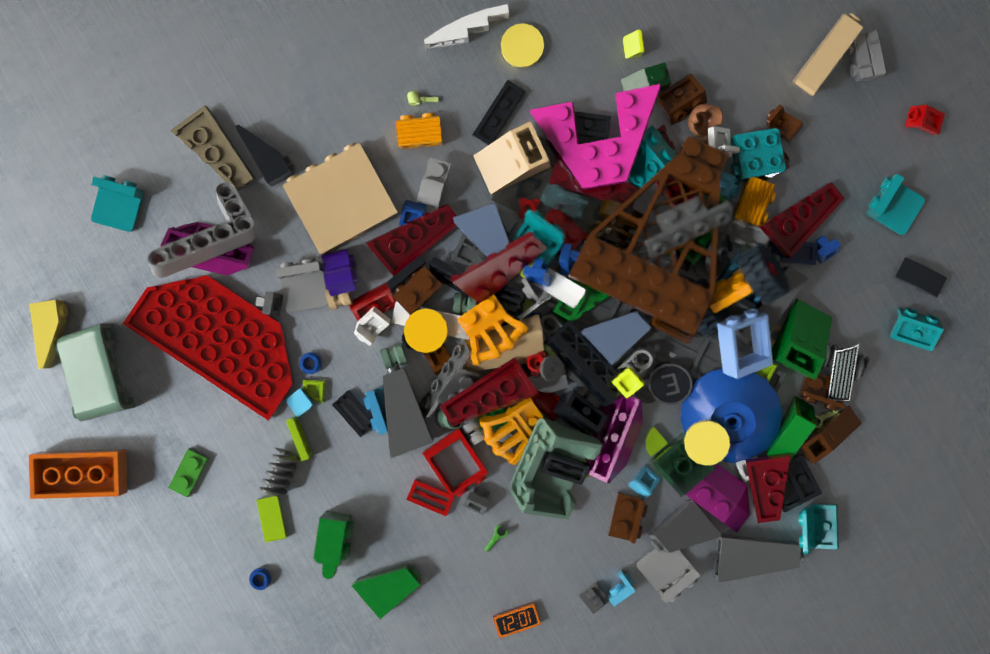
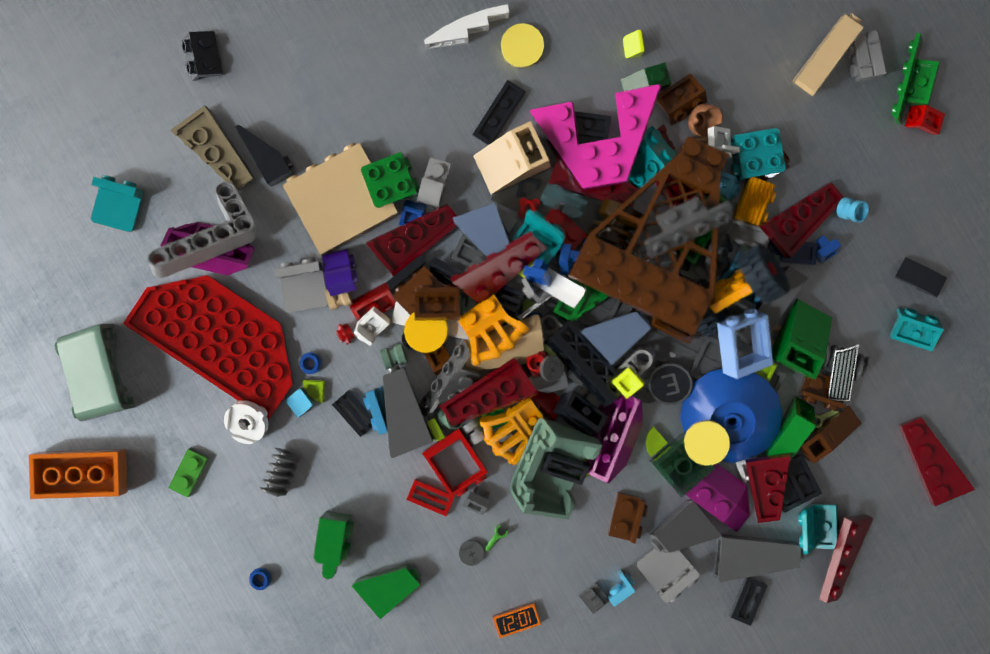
(48, 325): light yellow slope -> none
(201, 54): none -> black bracket
(254, 414): none -> white plate
(271, 303): dark grey tile -> none
(271, 518): lime tile -> none
(299, 438): lime tile -> none
(345, 333): none -> red plate
(390, 180): none -> green bracket
(414, 98): yellowish green hand -> none
(419, 131): light orange brick -> none
(435, 430): none -> lime tile
(436, 303): none -> reddish brown bracket
(471, 552): none -> dark grey piece
(644, 482): medium azure slope -> none
(754, 583): none -> black tile
(784, 122): reddish brown bracket -> none
(844, 555): none -> dark red wing
(853, 210): none -> medium azure wheel
(895, 205): teal bracket -> none
(918, 80): none -> green bracket
(935, 466): none -> dark red wing

